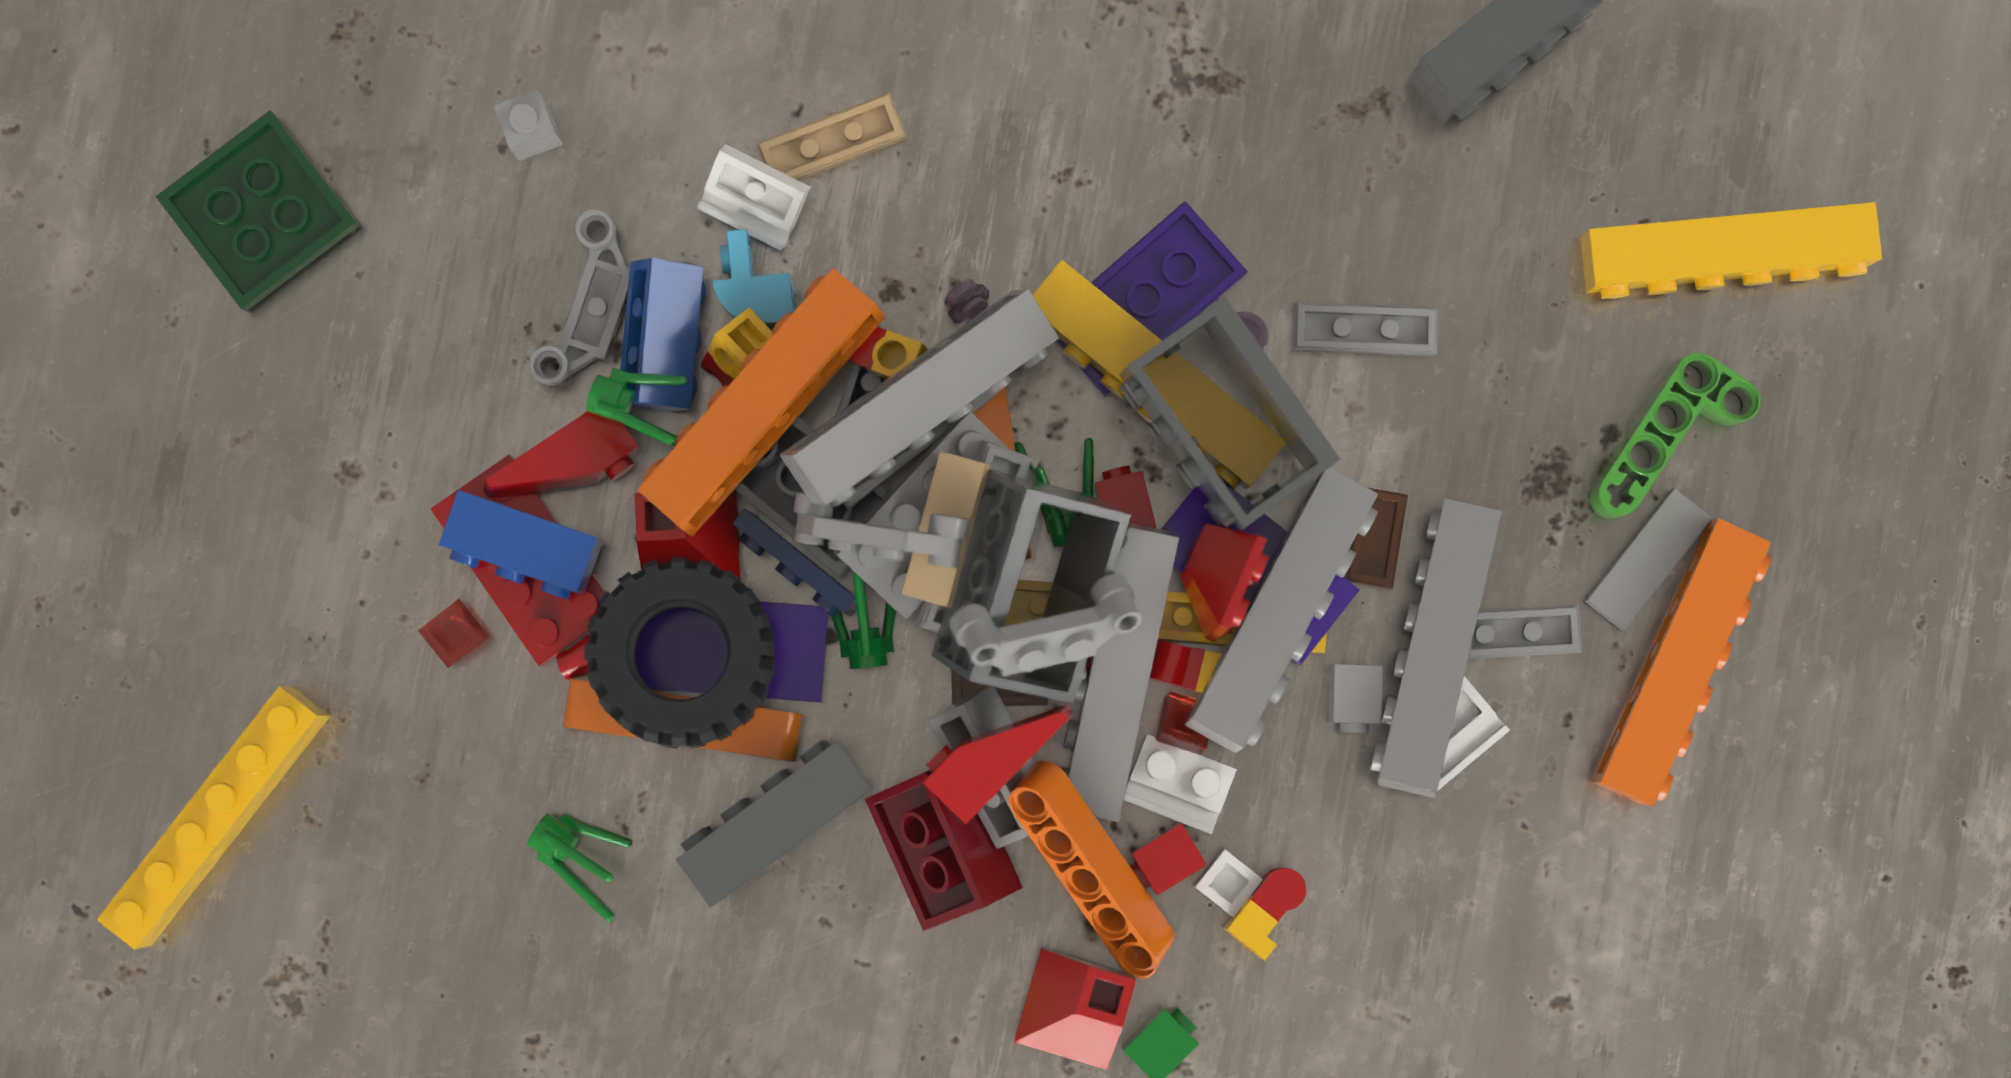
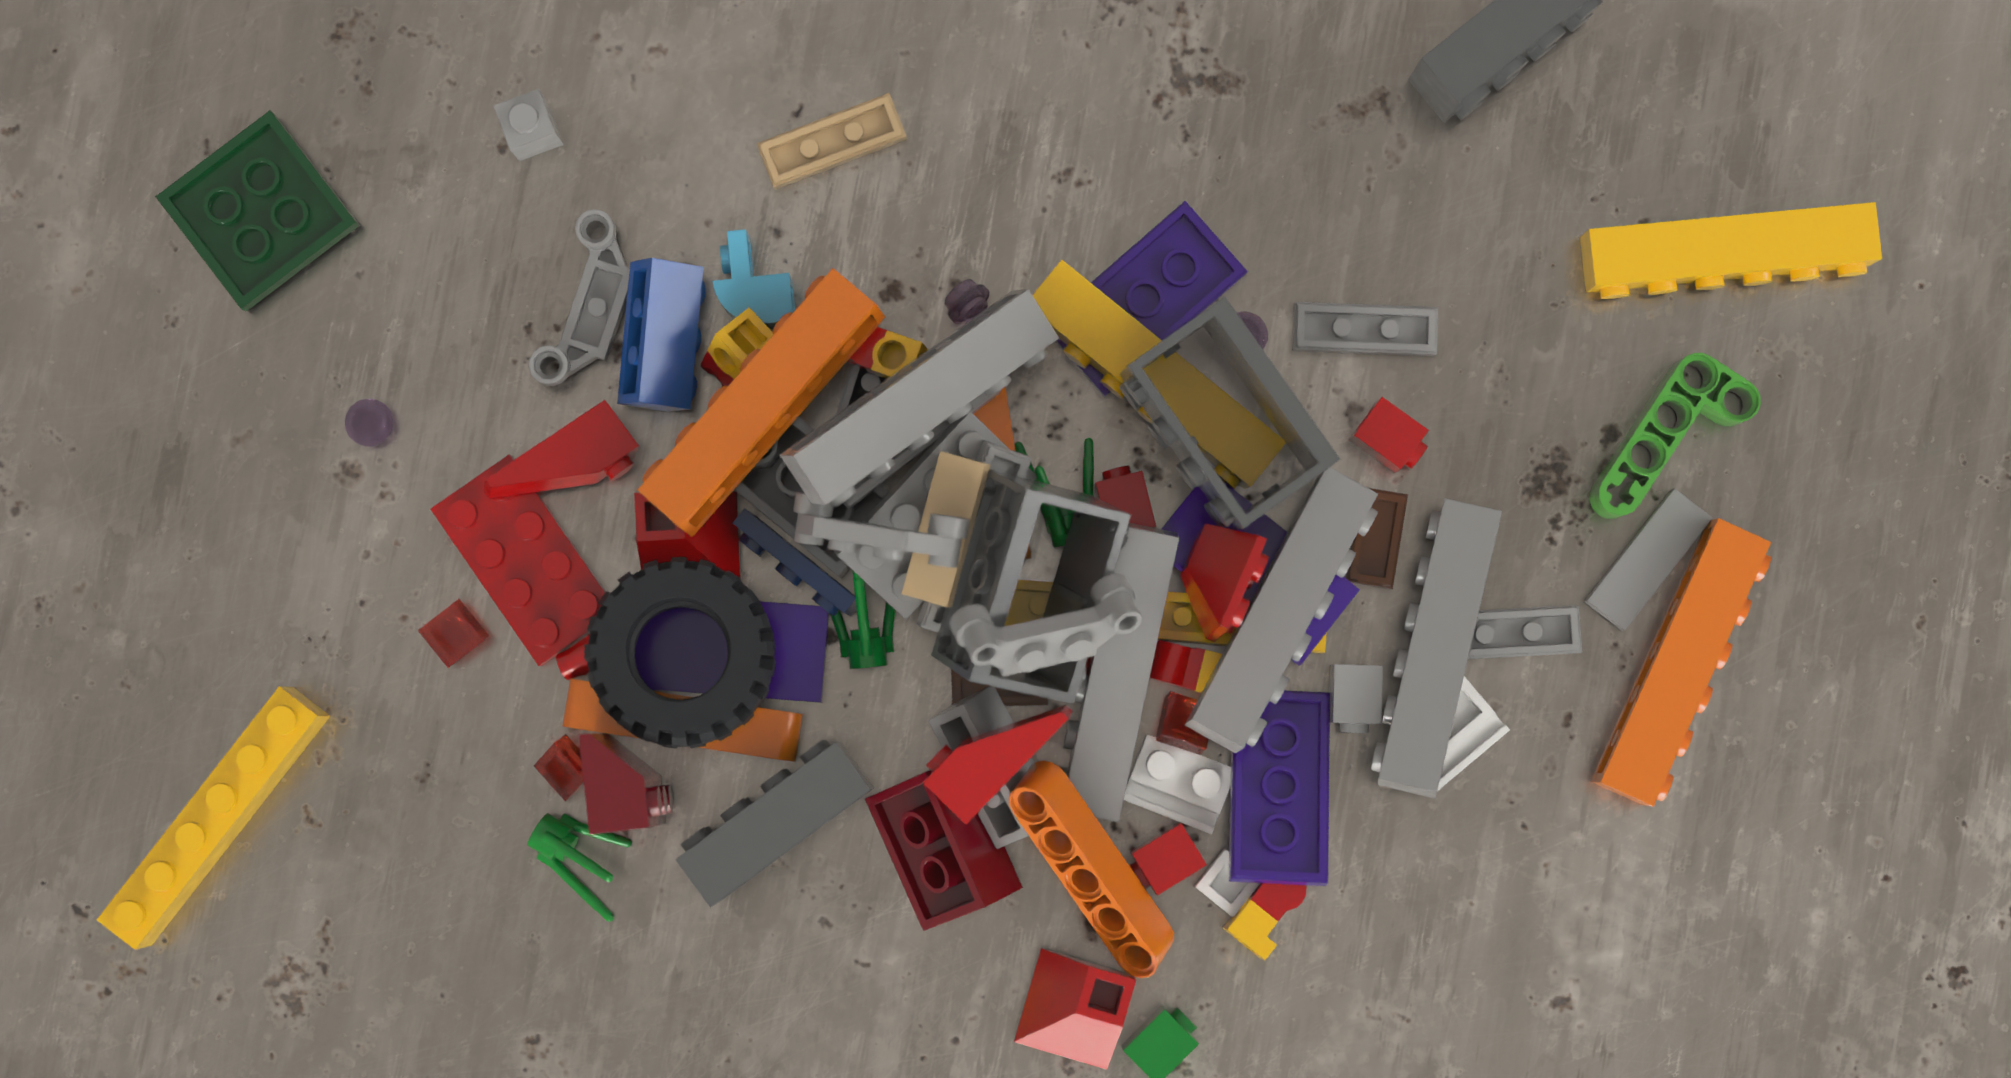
(369, 422): none -> clear purple plate
(520, 545): blue brick -> none
(562, 767): none -> clear red plate
(613, 400): green plant -> none
(620, 787): none -> dark red slope
(753, 197): white plate -> none
(1283, 796): none -> dark purple tile
(1390, 436): none -> red brick

